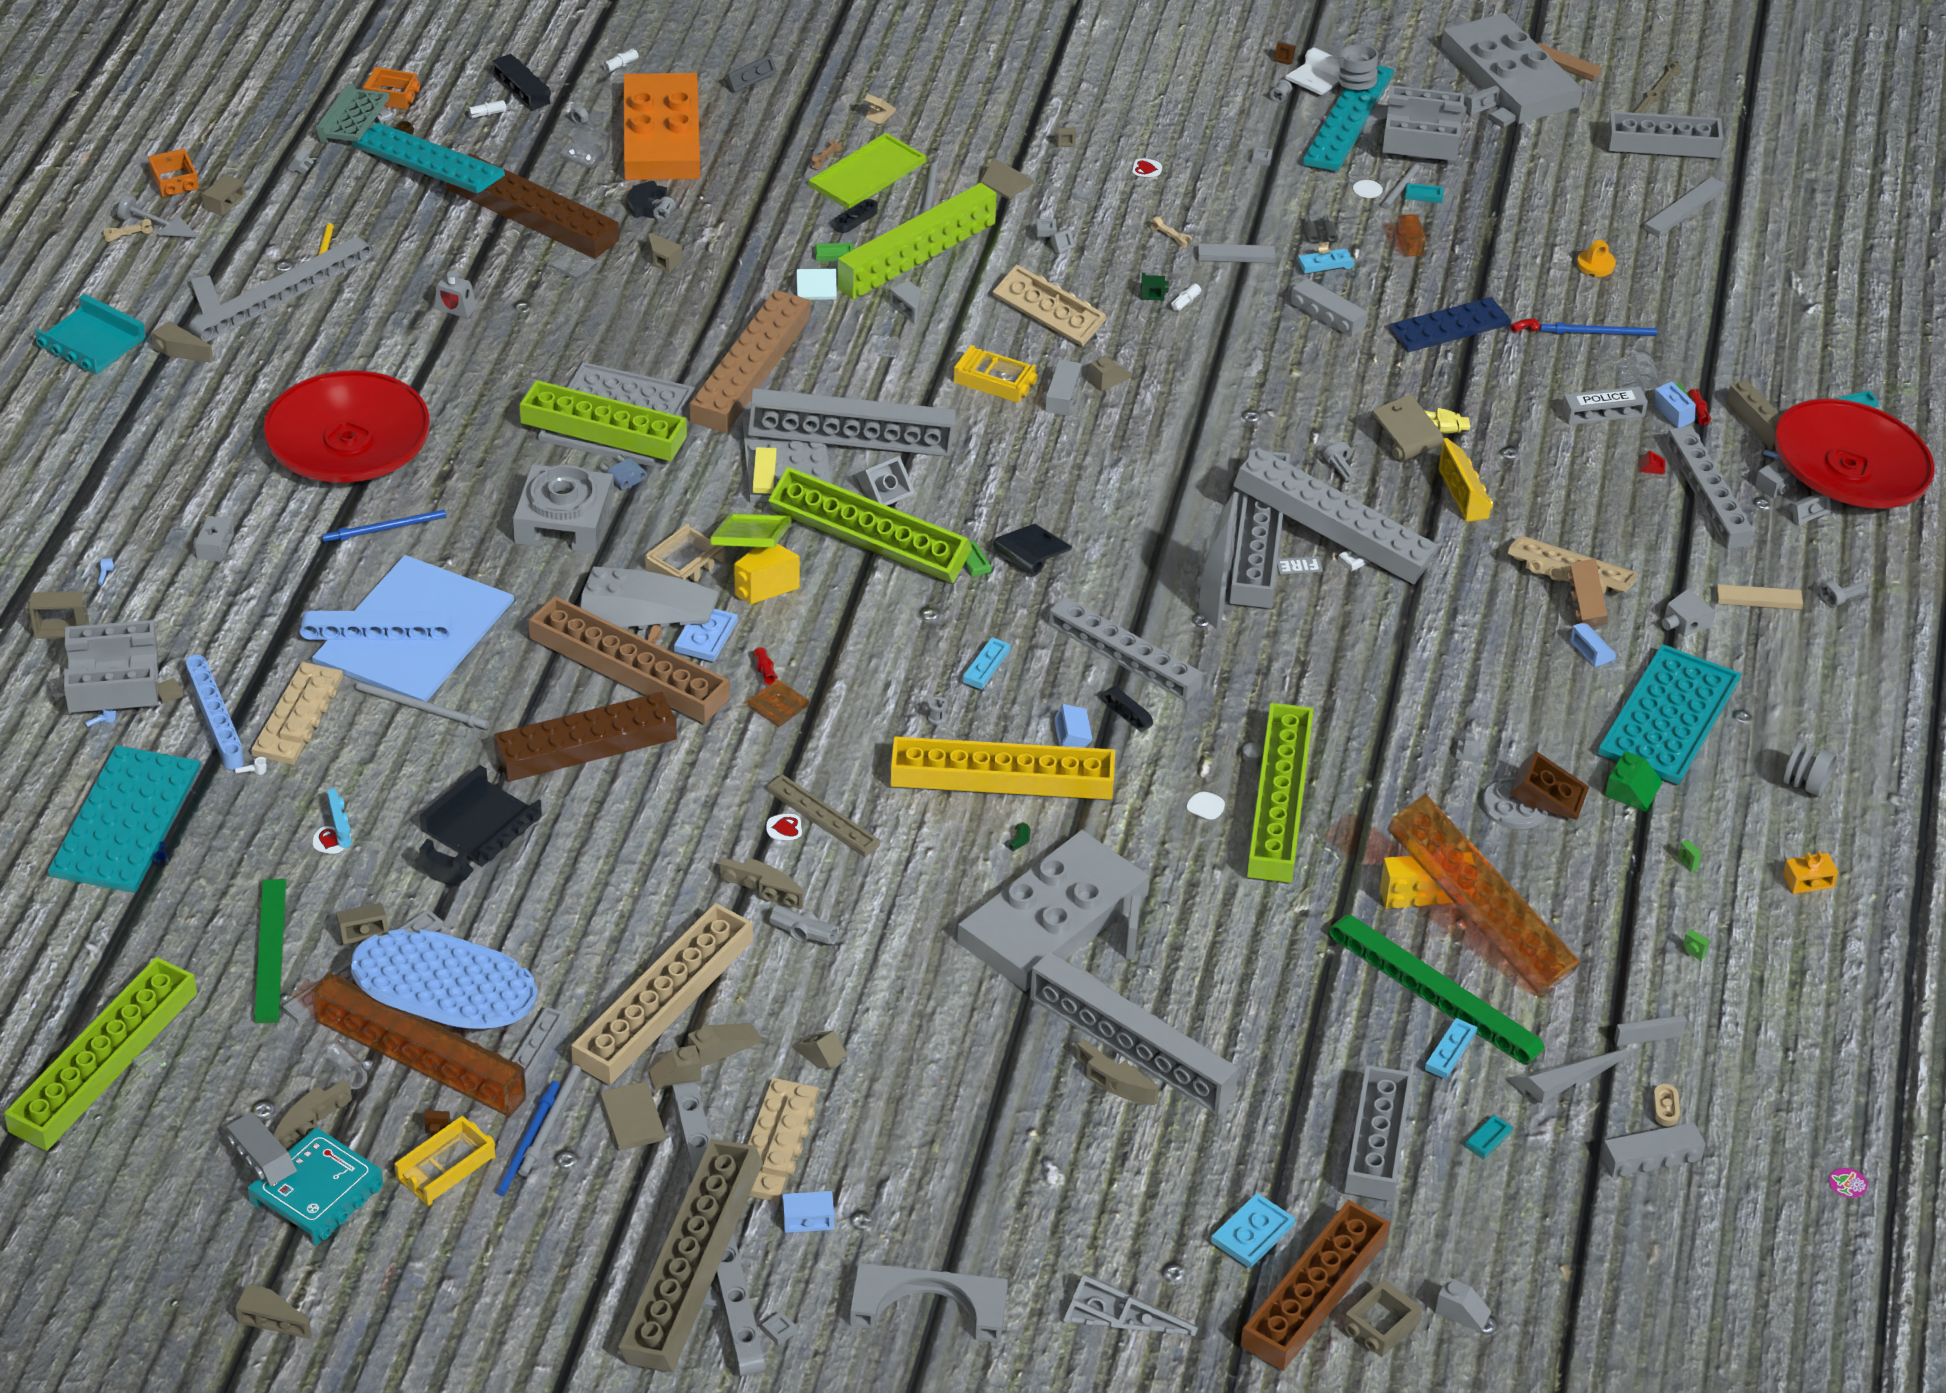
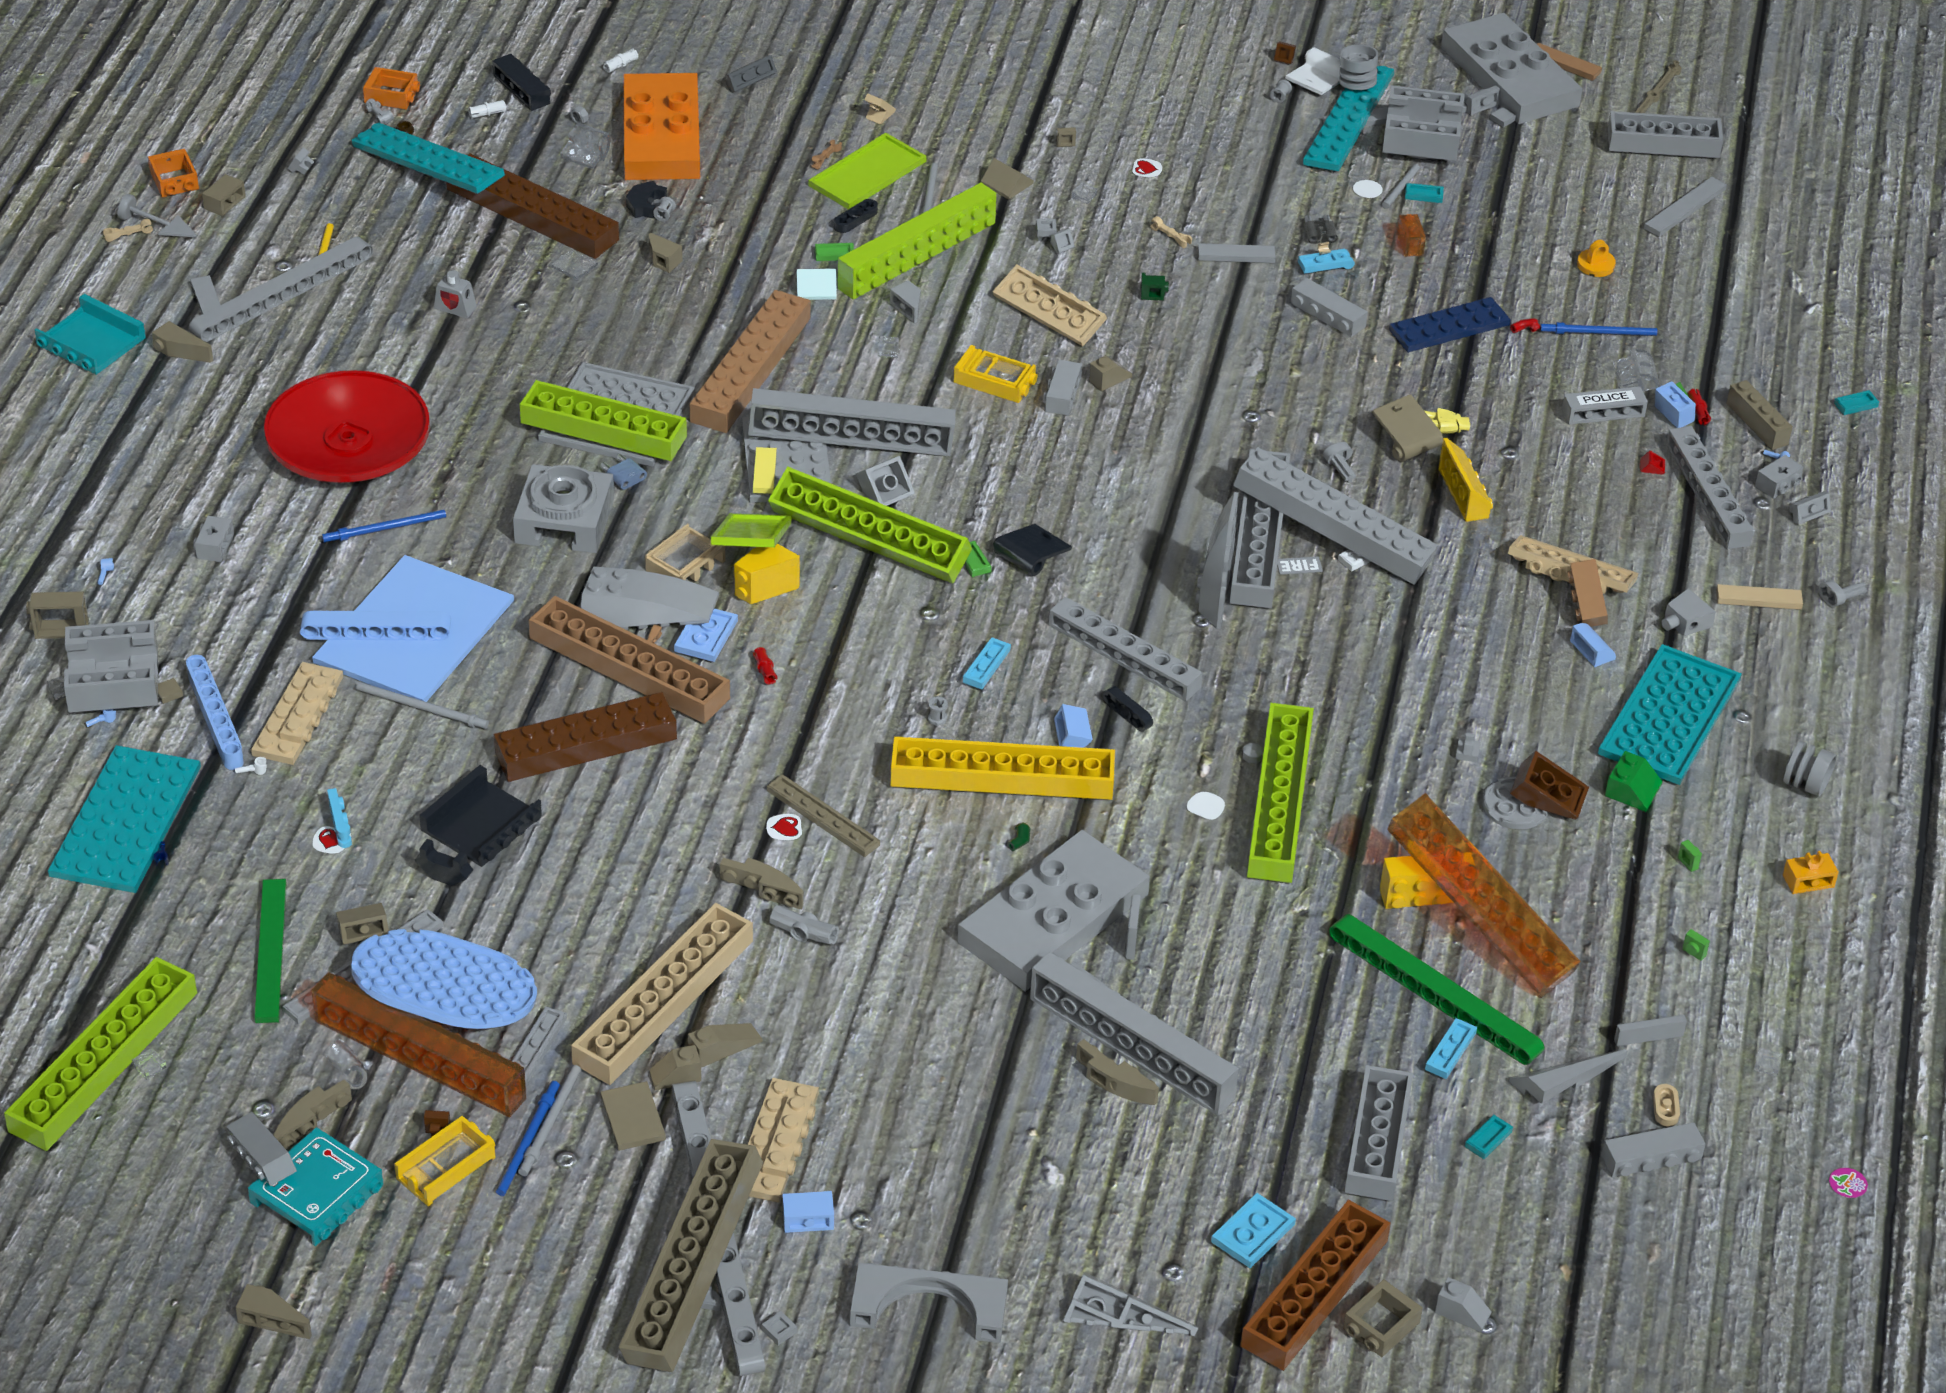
(342, 109): sand green fence -> none
(778, 703): clear orange tile -> none
(822, 1049): dark tan slope -> none
(1186, 297): white axle -> none
(1262, 156): light grey tile -> none
(1854, 453): red dish -> none

